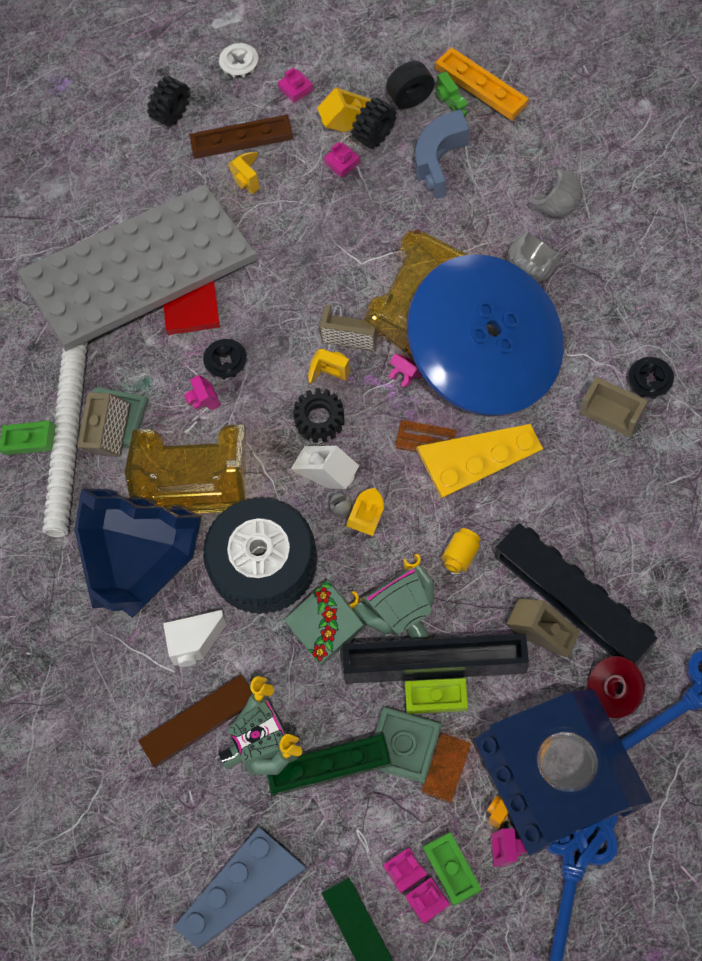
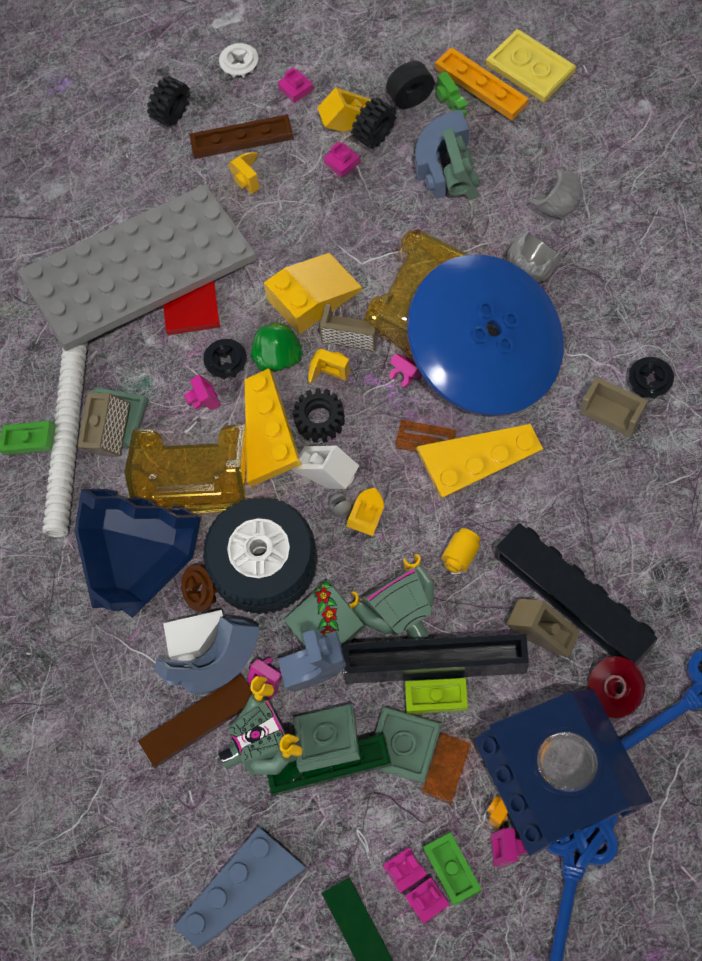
(191, 581): none -> reddish brown gear
(220, 664): none -> sand blue arch
(264, 669): none -> dark pink tile
(268, 432): none -> yellow wing
(276, 347): none -> green hair
(305, 288): none -> yellow slope
(315, 664): none -> sand blue arch
(327, 738): none -> sand green tile
(460, 174): none -> sand green plate
(530, 65): none -> light yellow tile

